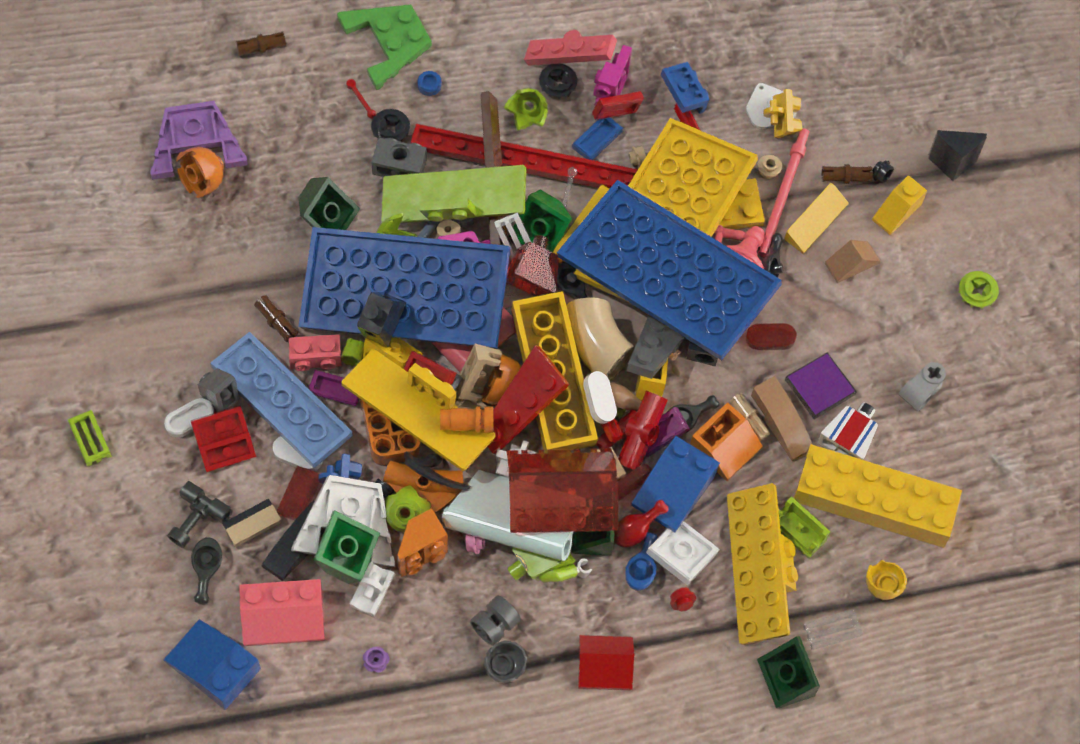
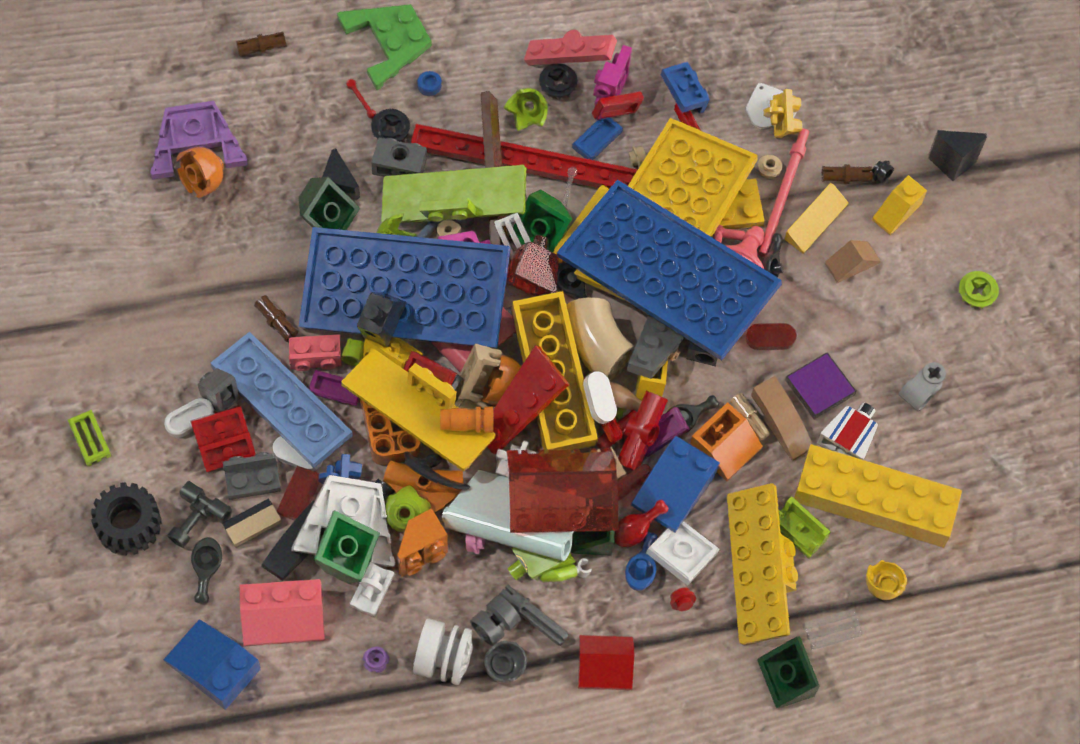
(122, 499): none -> black tyre
(251, 475): none -> dark grey bracket
(341, 175): none -> black slope
(443, 651): none -> white wheel
(534, 615): none -> dark grey axle

